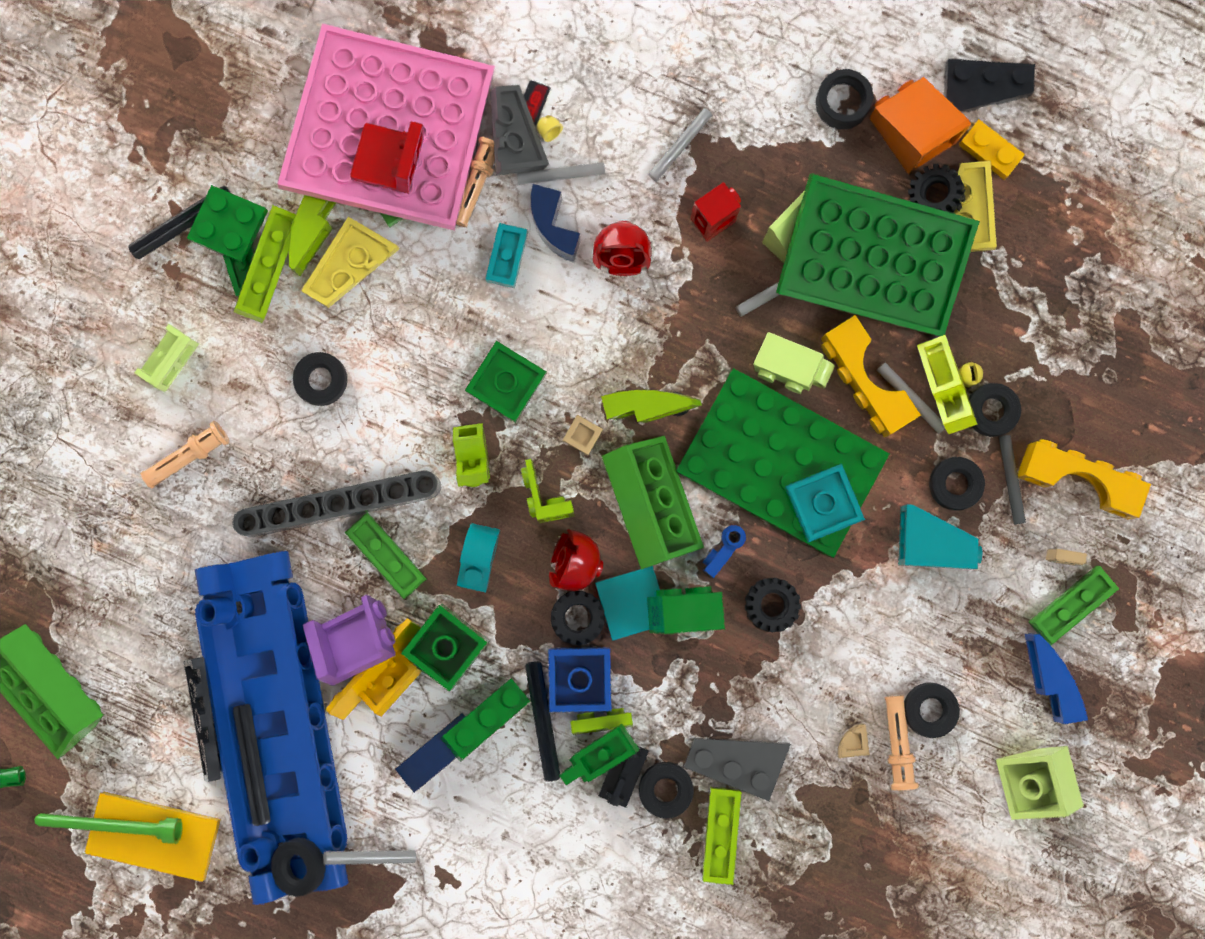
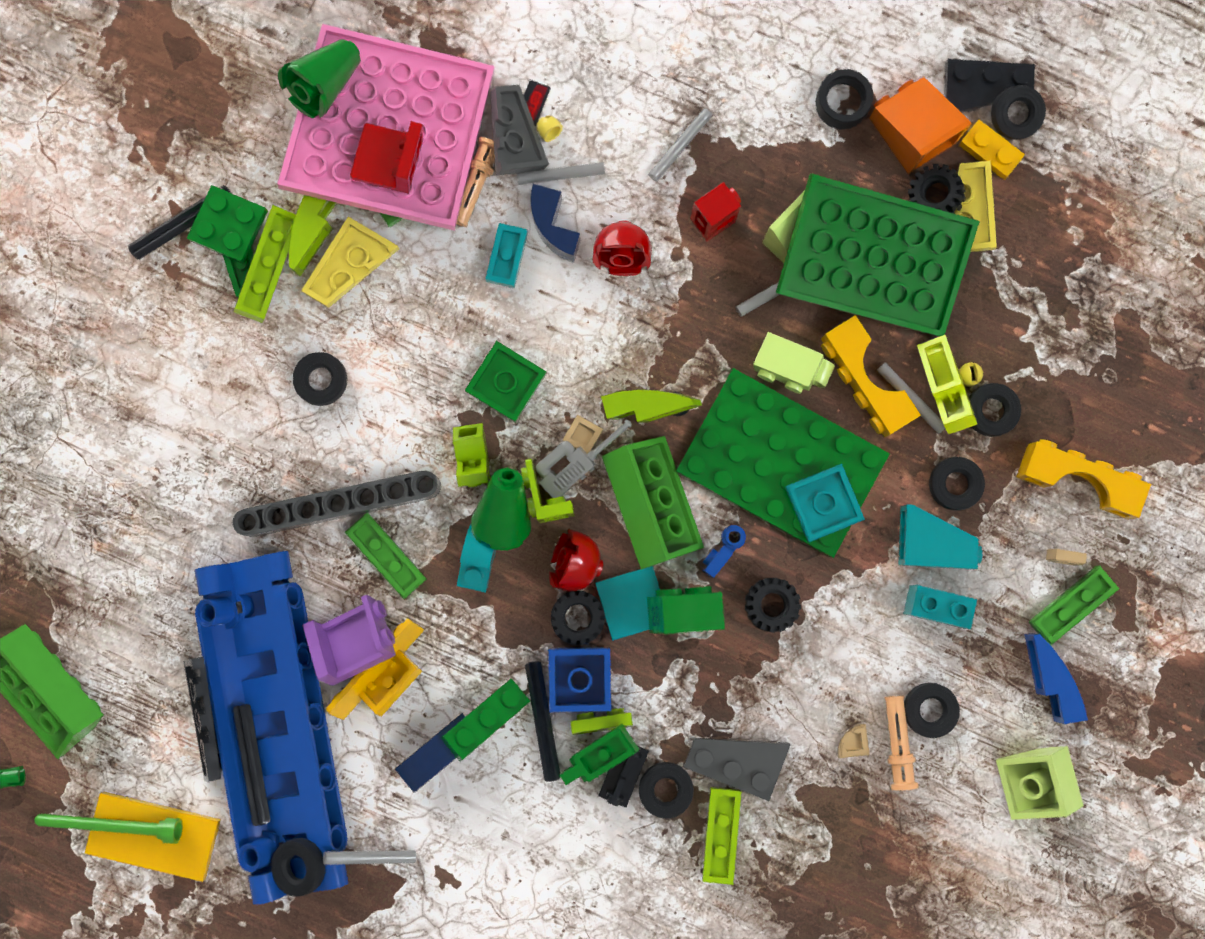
(167, 359): yellowish green hinge -> none
(196, 447): light nougat pin -> none
(319, 76): none -> green cone
(445, 647): green brick -> none
(502, 512): none -> green cone
(579, 464): none -> light grey piece
(940, 606): none -> teal brick
(1012, 479): dark grey bar -> none
(1036, 112): none -> black tyre

